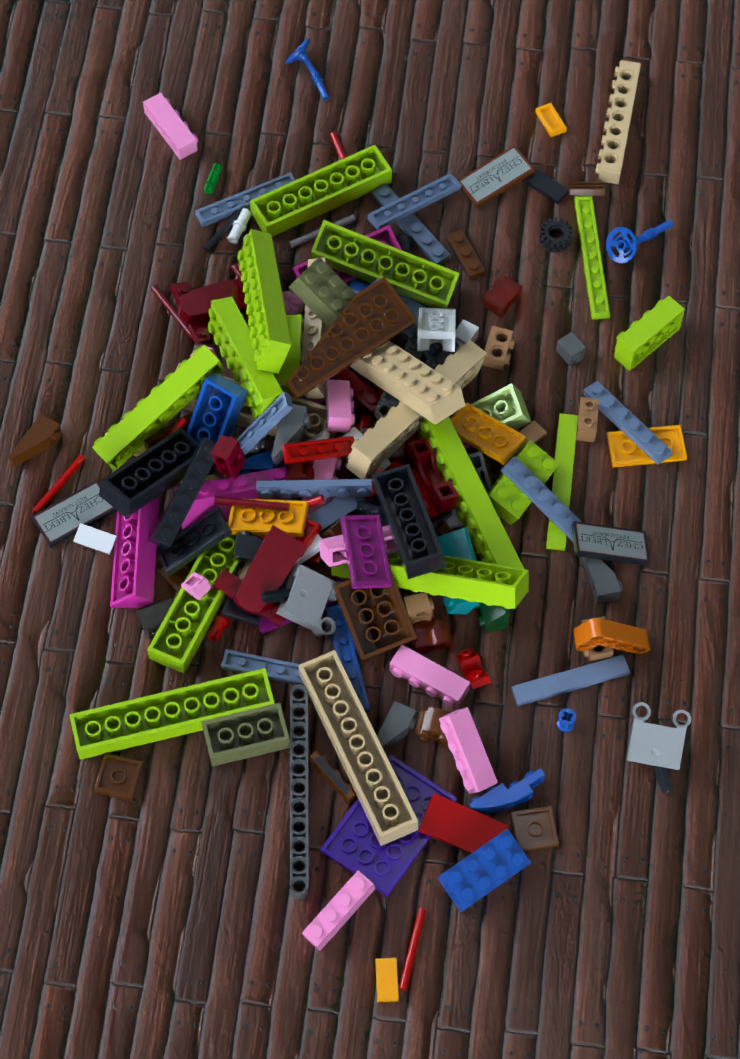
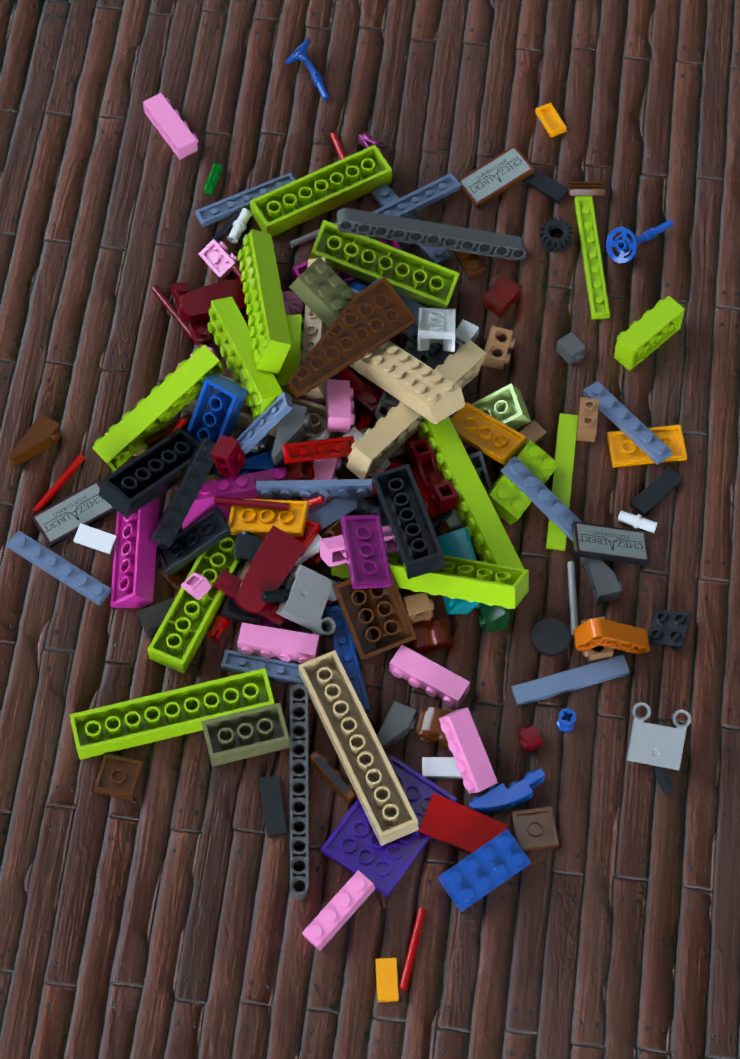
(59, 568): none -> sand blue plate
(218, 258): none -> bright pink bracket
(272, 806): none -> black tile
(277, 643): none -> bright pink brick
(366, 141): none -> flat silver piece
(431, 234): none -> dark grey beam
(440, 768): none -> white tile
(472, 669): red slope -> none
(529, 738): none -> dark red plate
(550, 637): none -> black tile
(572, 595): none -> light grey bar
(619, 121): tan brick -> none
(637, 521): none -> white pin
(656, 491): none -> black tile
(669, 628): none -> black hinge

